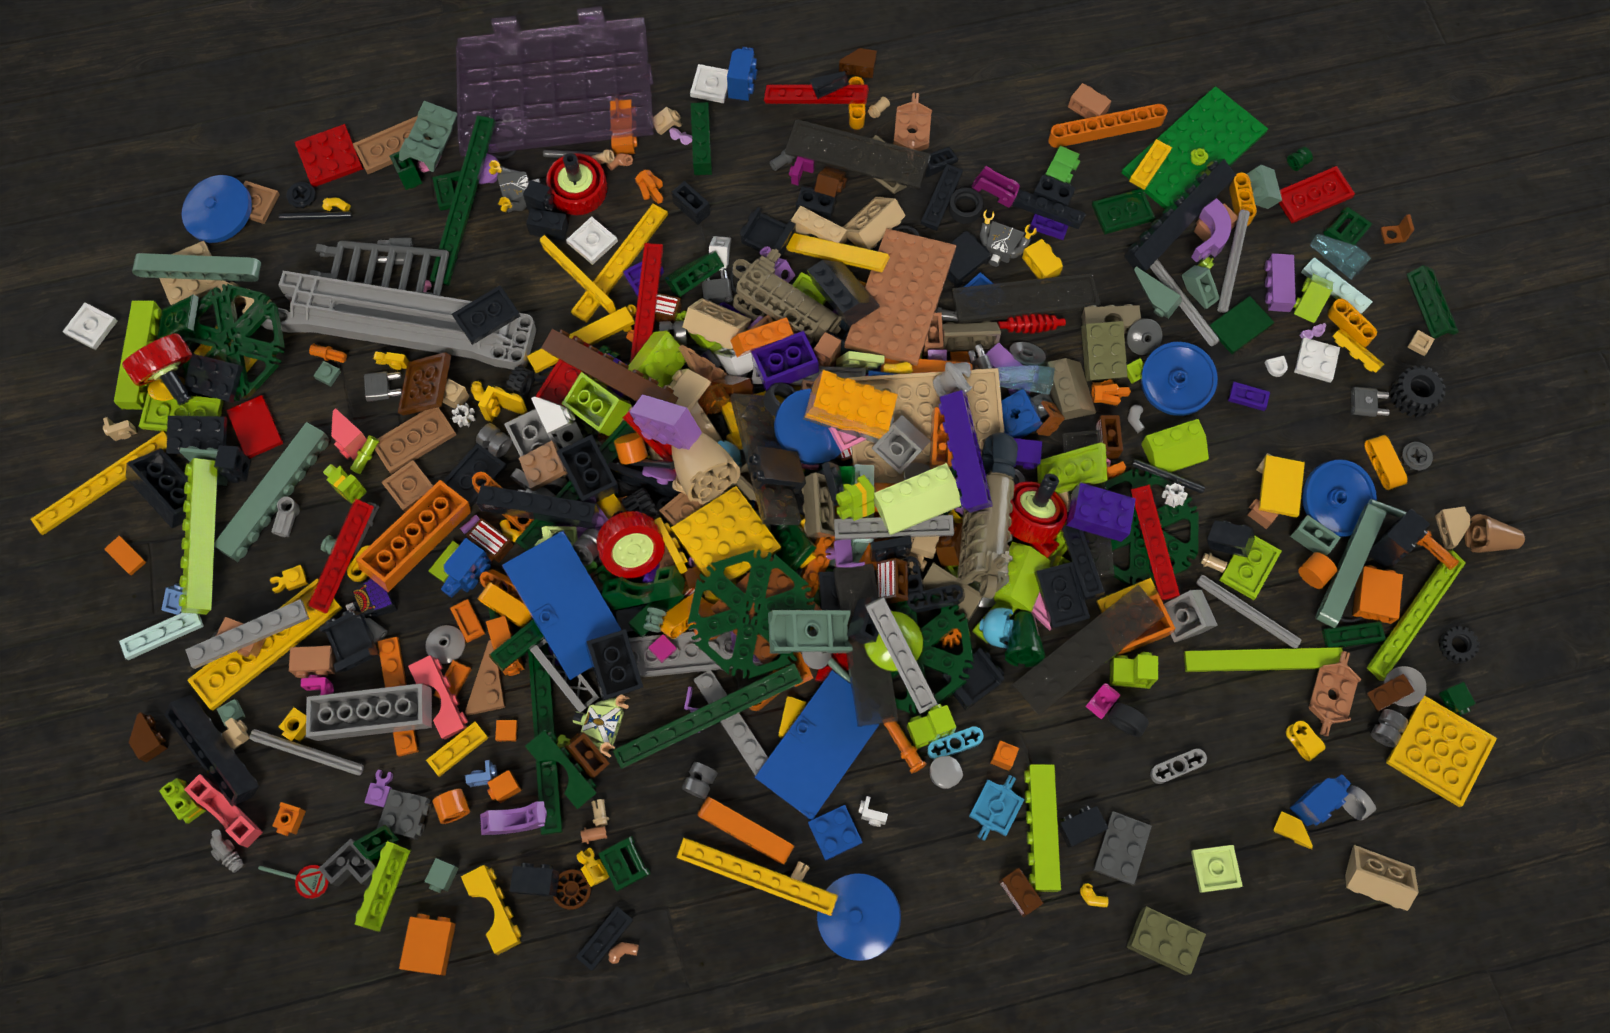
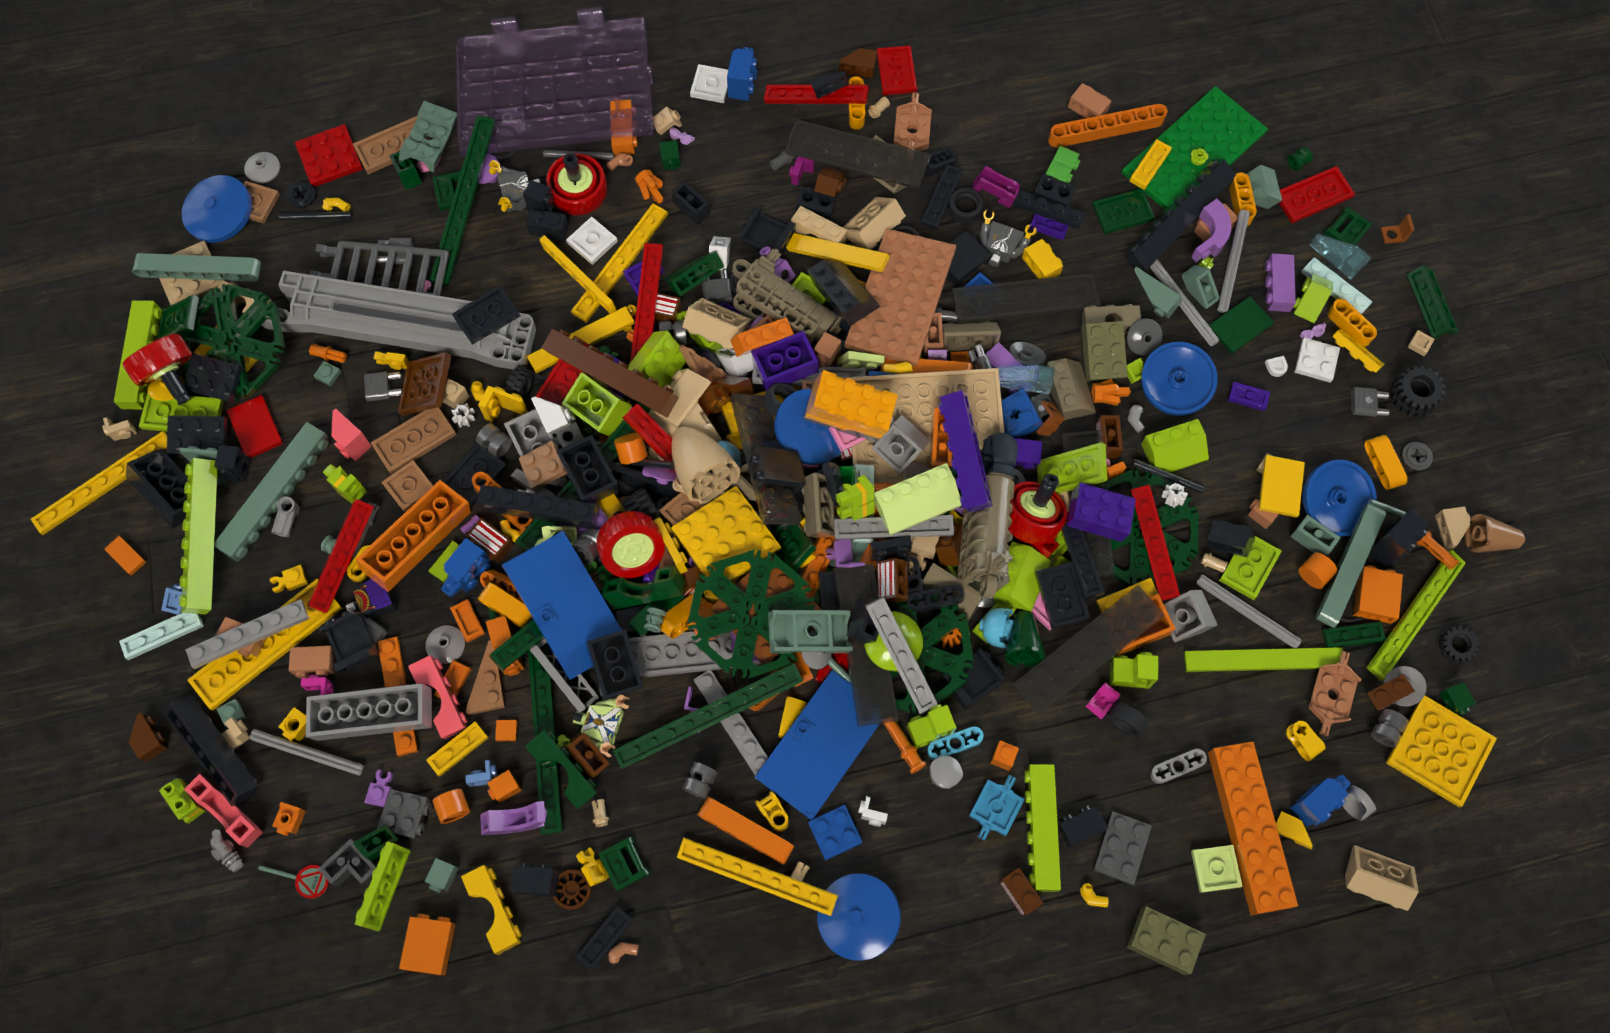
(90, 326): white plate -> none
(265, 172): none -> light grey dish
(364, 454): lime pin -> none
(593, 834): nougat pin -> none
(605, 157): tan pin -> none
(662, 648): dark pink tile -> none
(665, 422): medium lavender brick -> none
(670, 155): none -> dark green brick
(701, 138): dark green arch -> none
(772, 808): none -> yellow piece
(896, 70): none -> red tile
(952, 379): light grey hair -> none
(1031, 323): red piece -> none
(1252, 828): none -> orange brick

